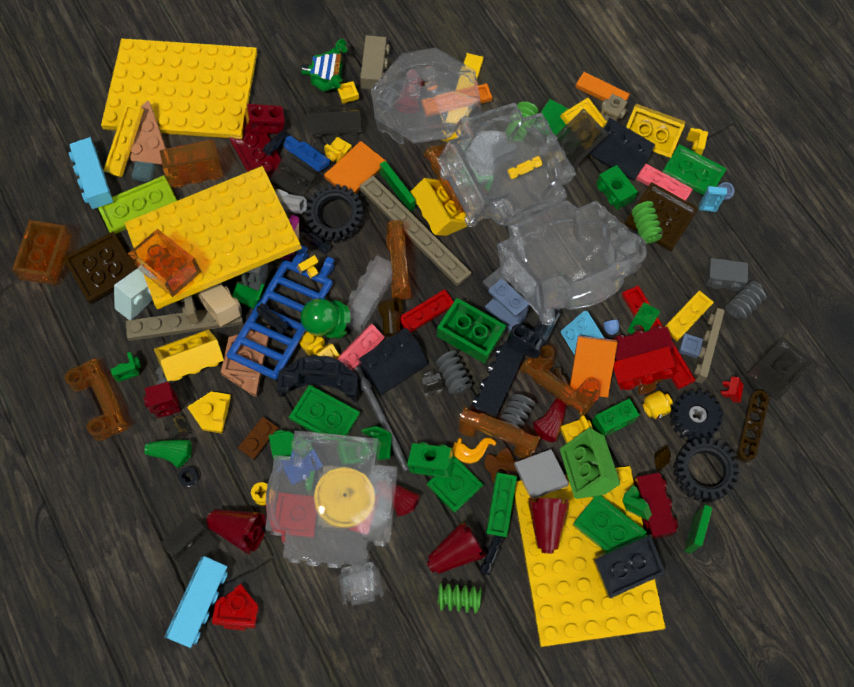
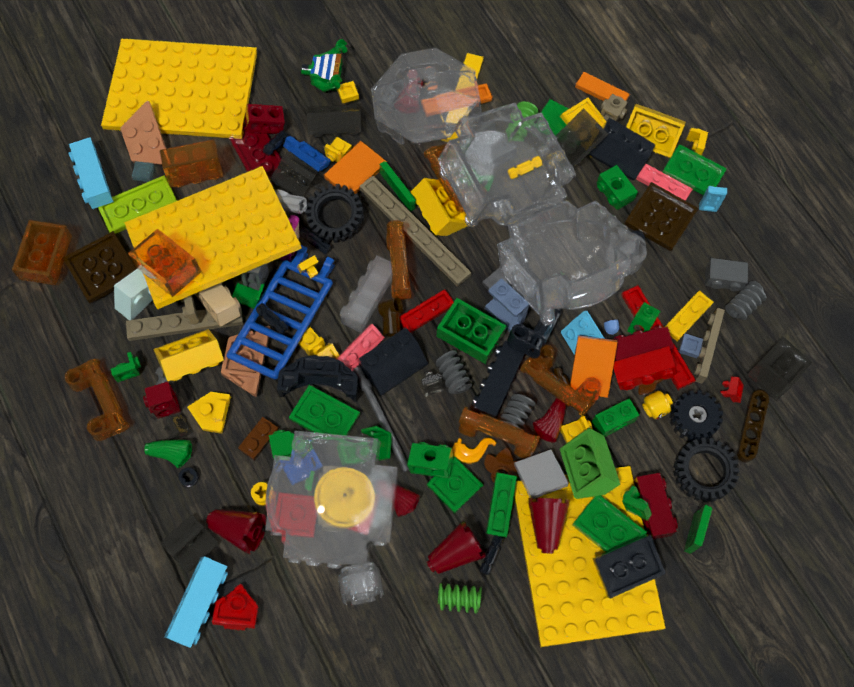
(123, 139): yellow tile -> none
(325, 318): green tile -> none
(373, 60): dark tan brick -> none
(646, 222): bright green piece -> none
(662, 458): dark brown piece -> none
(730, 190): sand blue plate -> none

